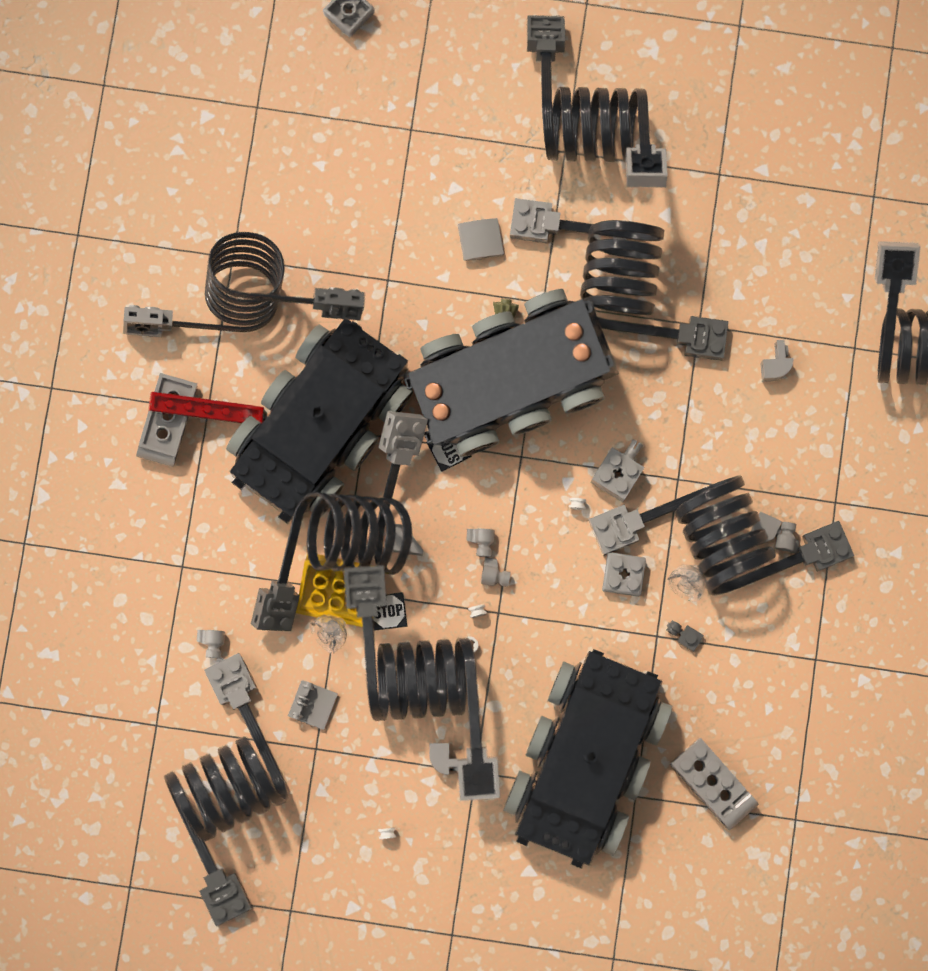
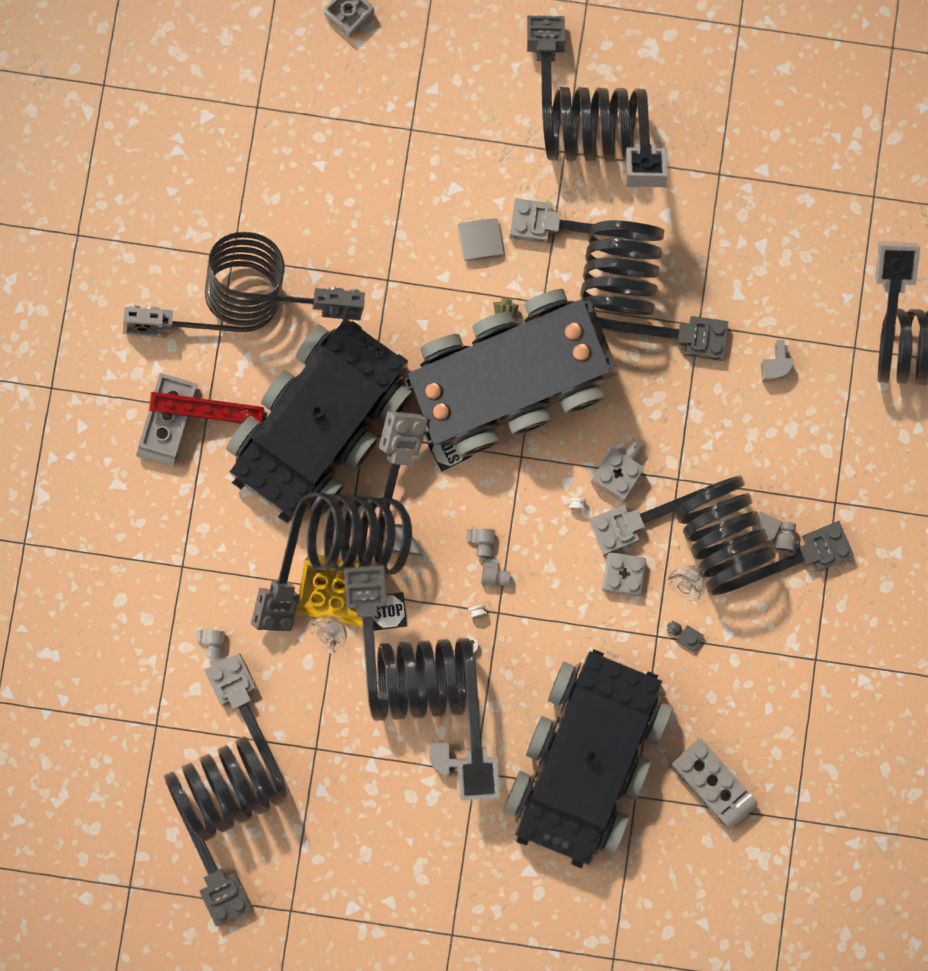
(312, 704): light grey hinge -> none
(387, 833): white bush -> none

